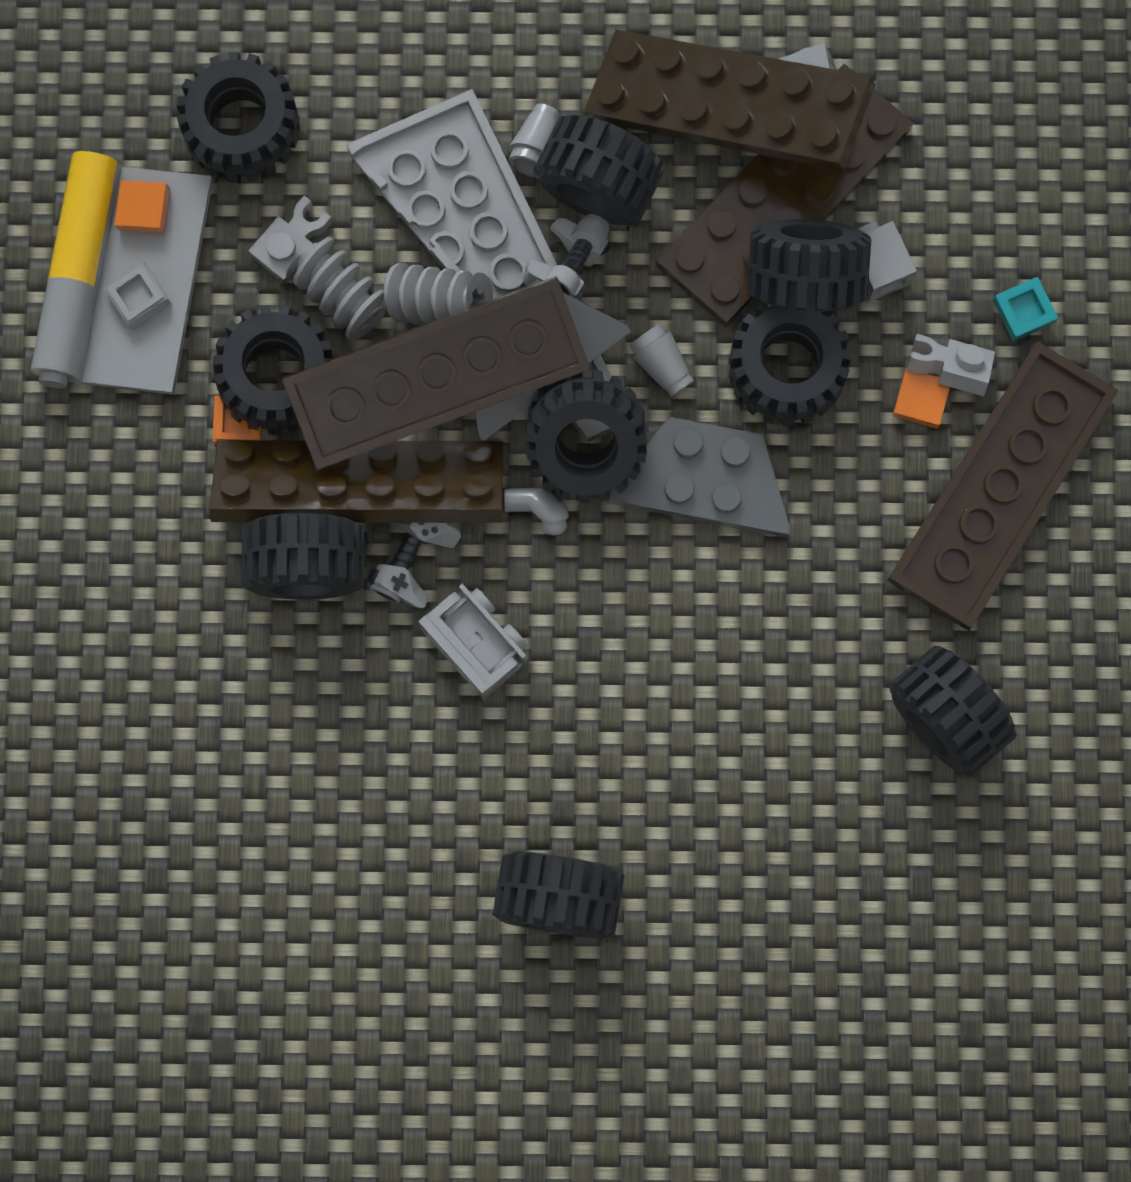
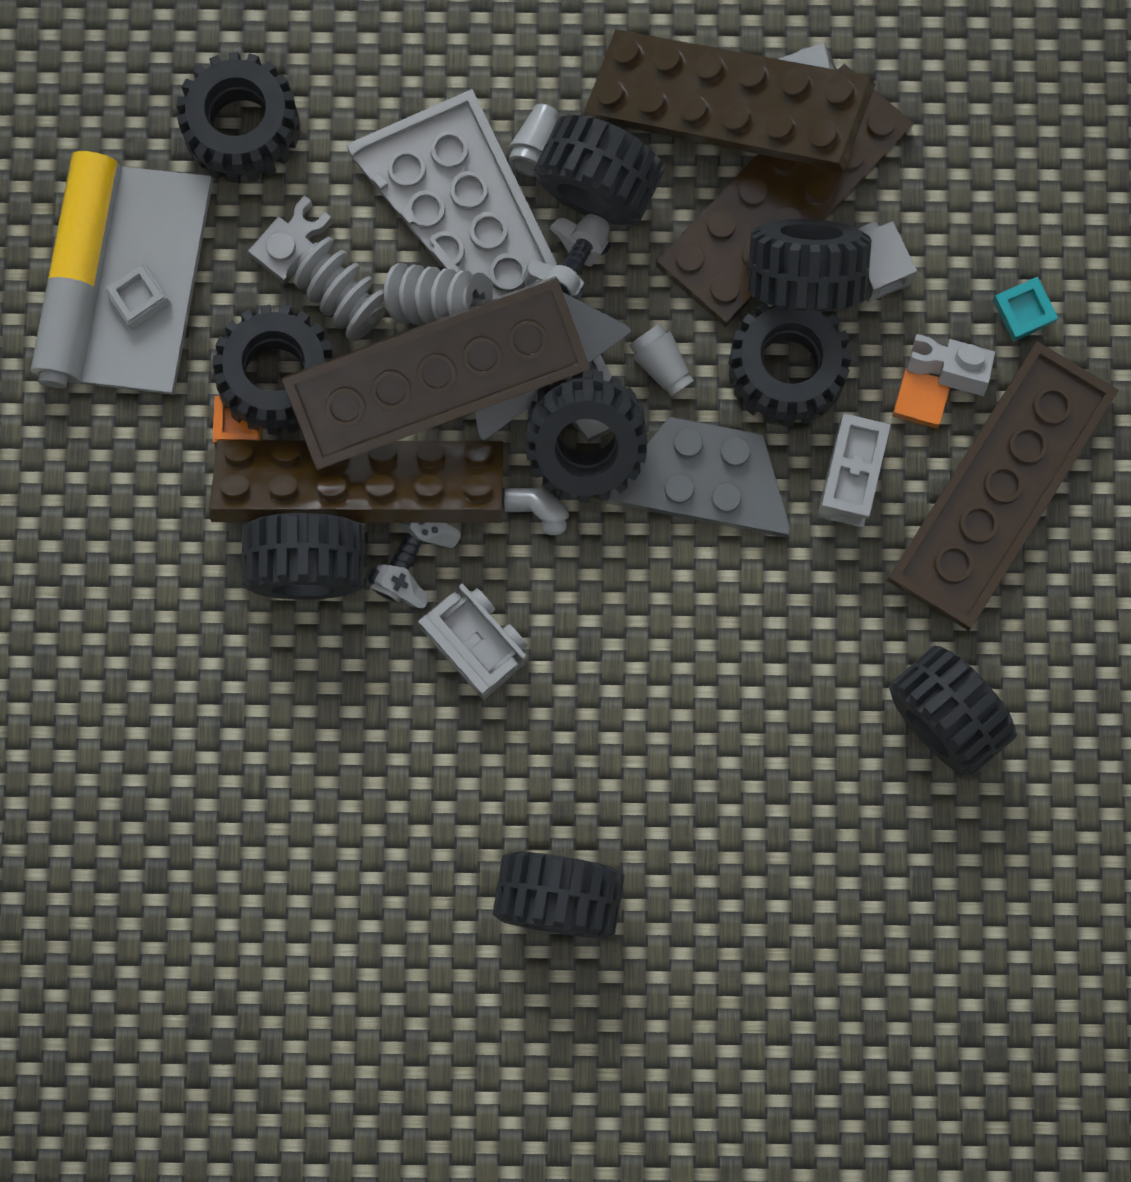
(142, 206): orange tile -> none
(853, 470): none -> light grey hinge

